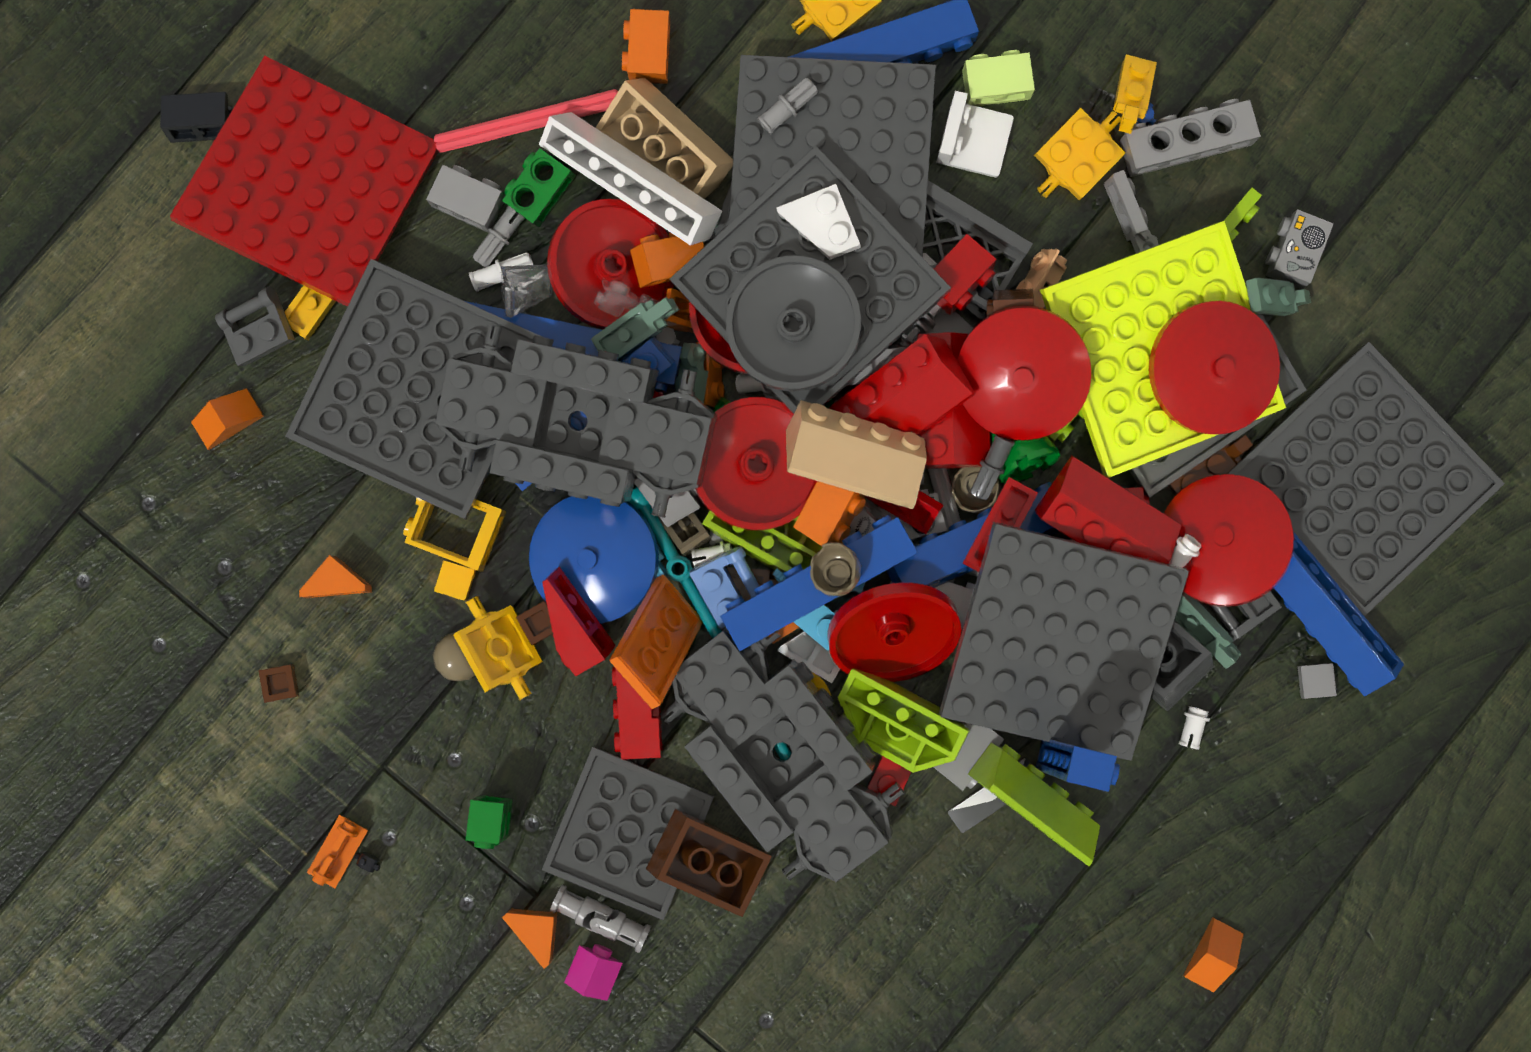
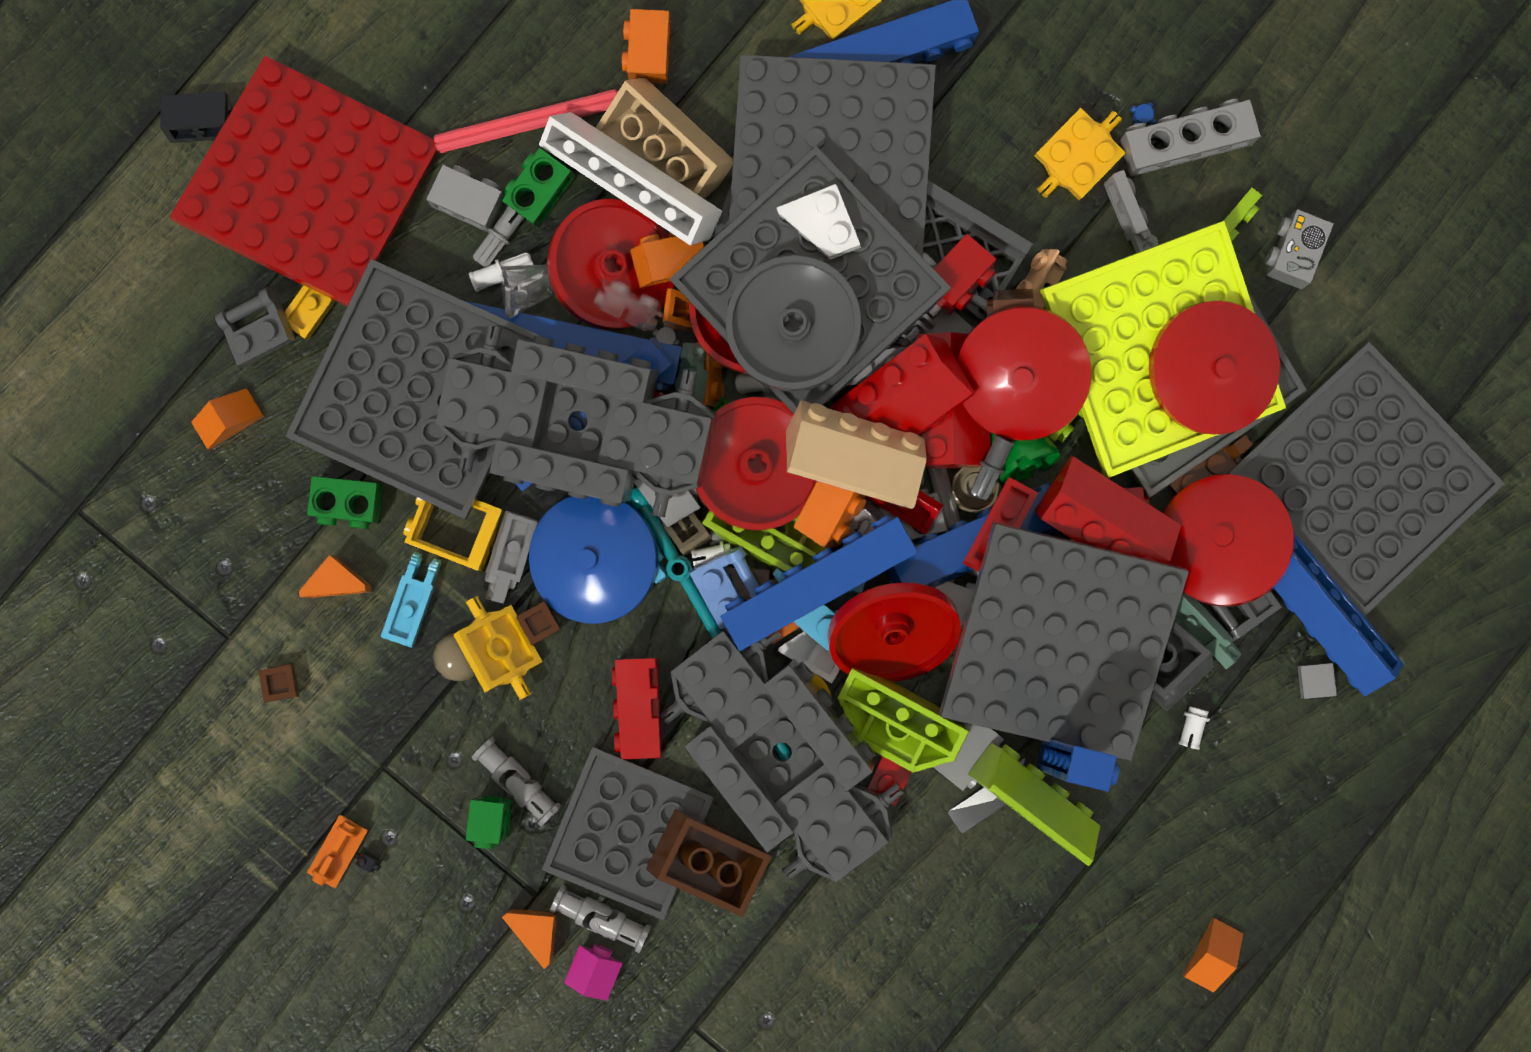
(346, 494): none -> green brick
(410, 603): none -> medium azure hinge
(455, 580): yellow tile -> none
(509, 554): none -> light grey hinge
(524, 789): none -> light grey piece
(575, 629): red slope -> none
(635, 327): sand green hinge -> none
(656, 641): orange tile -> none
(788, 105): light grey axle -> none
(835, 569): dark tan hair -> none
(974, 138): white bracket -> none
(998, 78): yellowish green brick -> none
(1133, 90): yellow hinge -> none
(1184, 550): white pin -> none
(1275, 297): sand green hinge -> none

